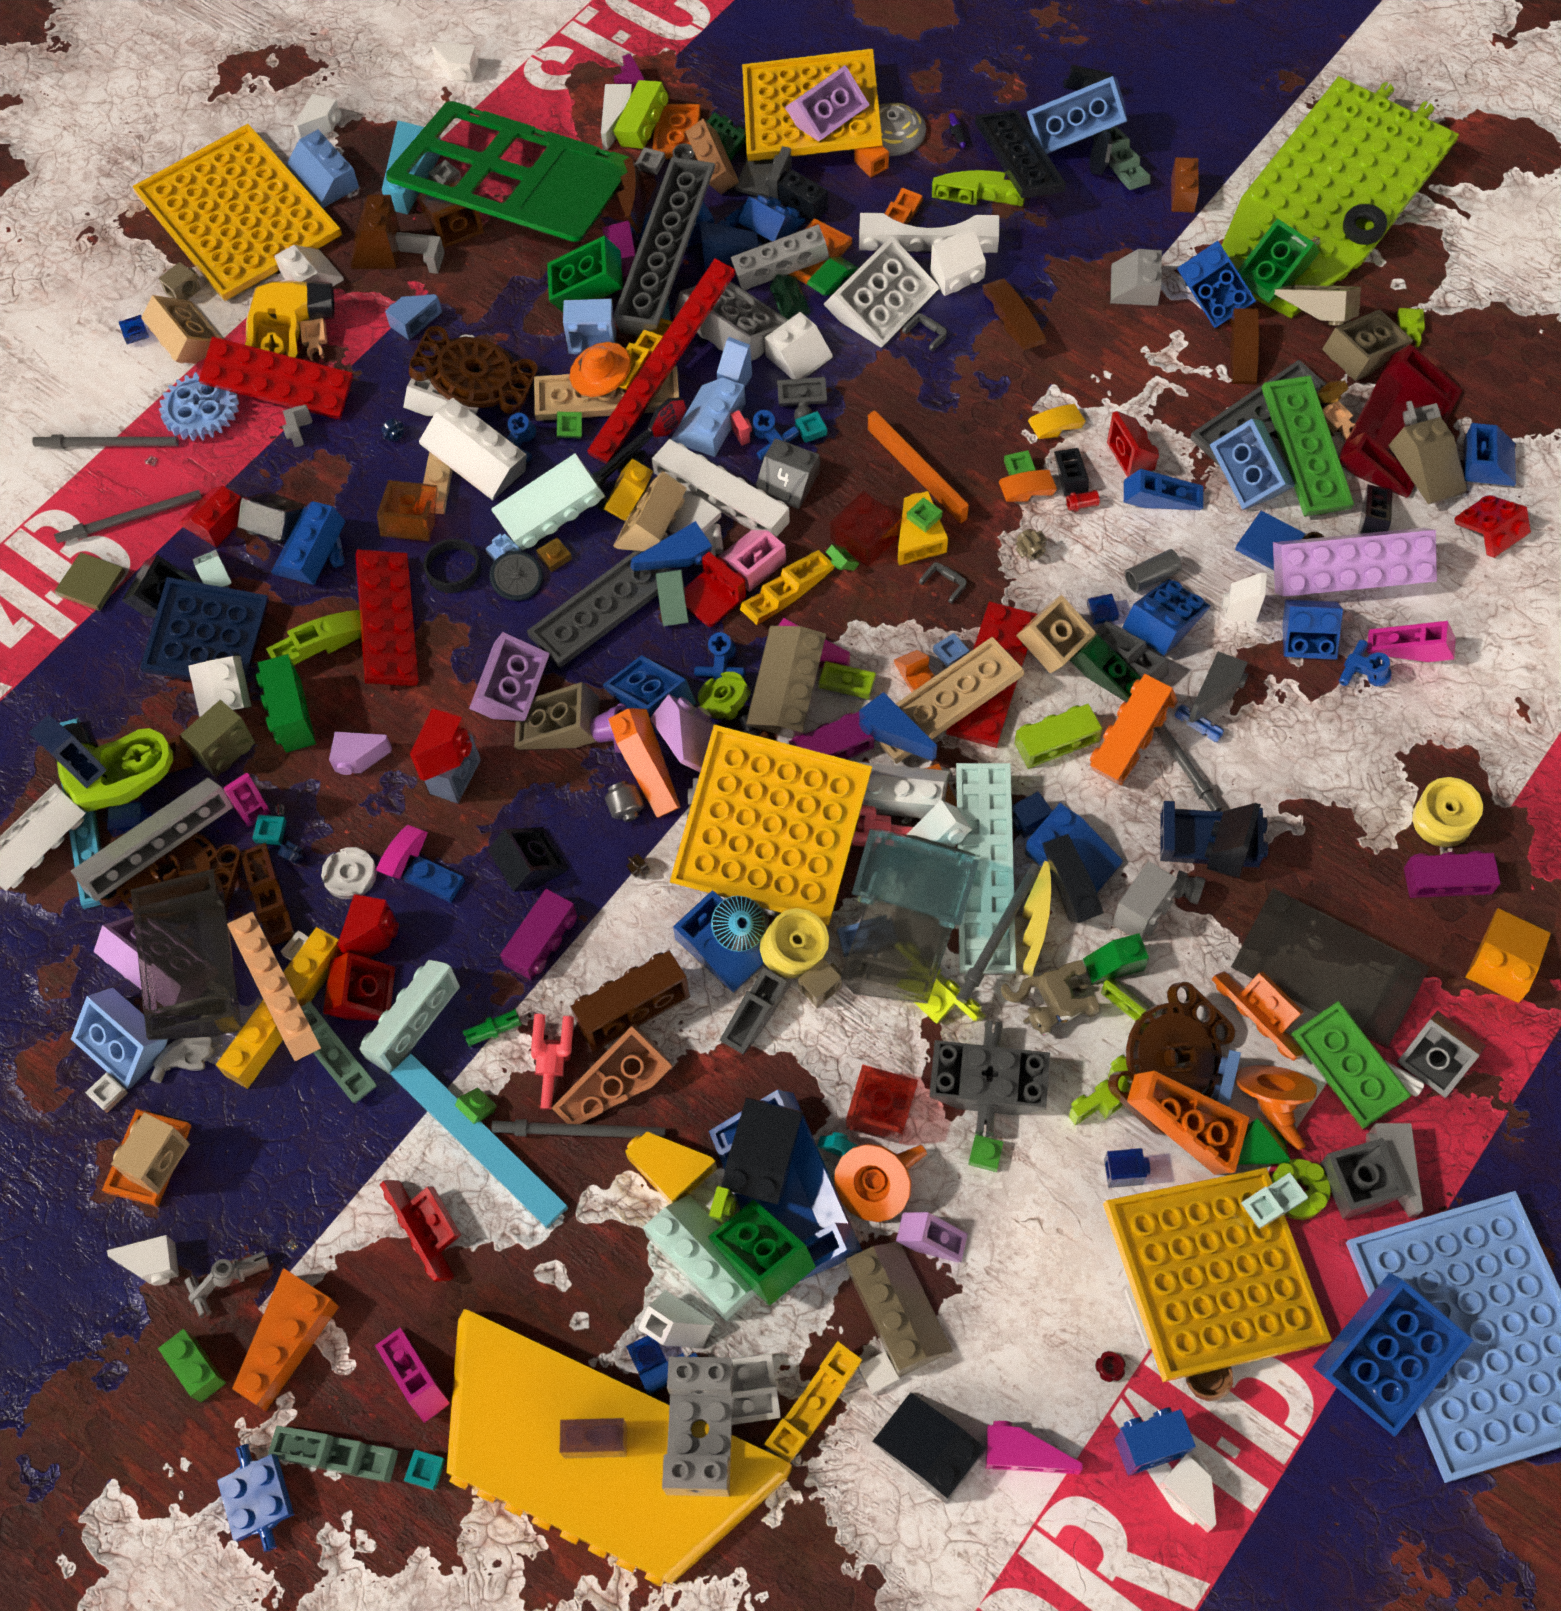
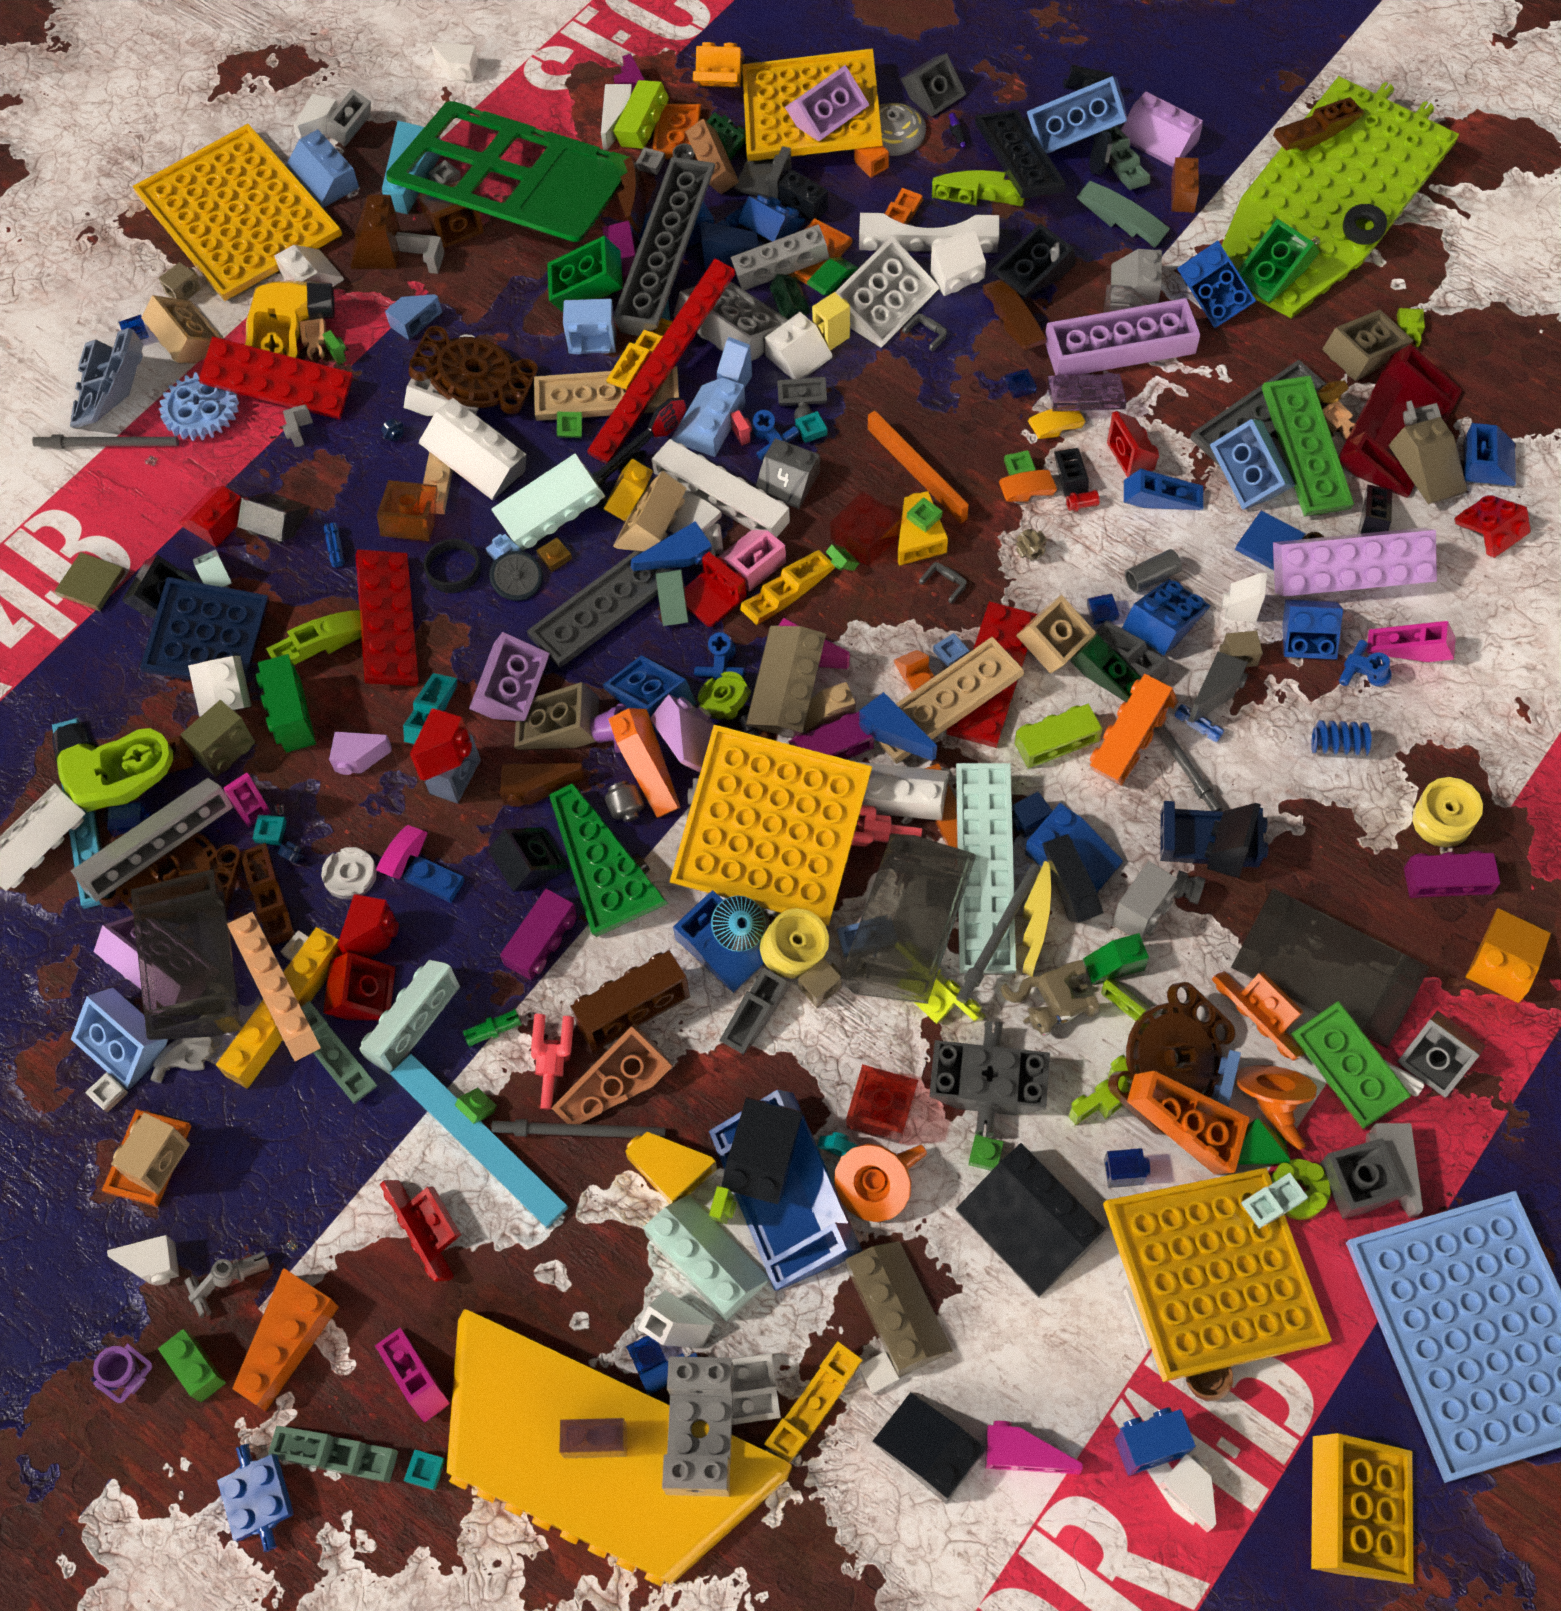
(67, 751): dark blue slope -> none
(81, 531): dark grey bar -> none
(105, 376): none -> sand blue wedge
(118, 1369): none -> medium lavender piece
(309, 543): blue slope -> none
(335, 347): none -> bright green plate
(348, 117): none -> light grey brick
(434, 695): none -> teal slope
(520, 434): blue piece -> none
(533, 782): none -> reddish brown slope
(600, 369): orange piece -> none
(606, 875): none -> green wing
(718, 65): none -> light orange bracket
(763, 1252): green slope -> none
(829, 706): none -> tan slope
(832, 319): none -> light yellow brick
(847, 680): lime plate -> none
(916, 876): clear light blue windscreen -> none
(931, 1236): lavender slope -> none
(934, 85): none -> dark grey slope
(943, 825): white slope -> none
(1020, 383): none -> clear blue plate
(1030, 1220): none -> black slope
(1036, 262): none -> black slope
(1086, 392): none -> clear purple plate
(1102, 1366): dark red plate -> none
(1122, 297): none -> clear slope
(1122, 338): none -> lavender brick
(1125, 213): none -> sand green slope
(1161, 129): none -> lavender slope
(1243, 646): none -> dark tan brick
(1244, 346): reddish brown slope -> none
(1322, 125): none -> reddish brown slope
(1325, 303): slope -> none
(1341, 736): none -> blue piece
(1362, 1509): none -> yellow slope
(1392, 1353): blue slope -> none

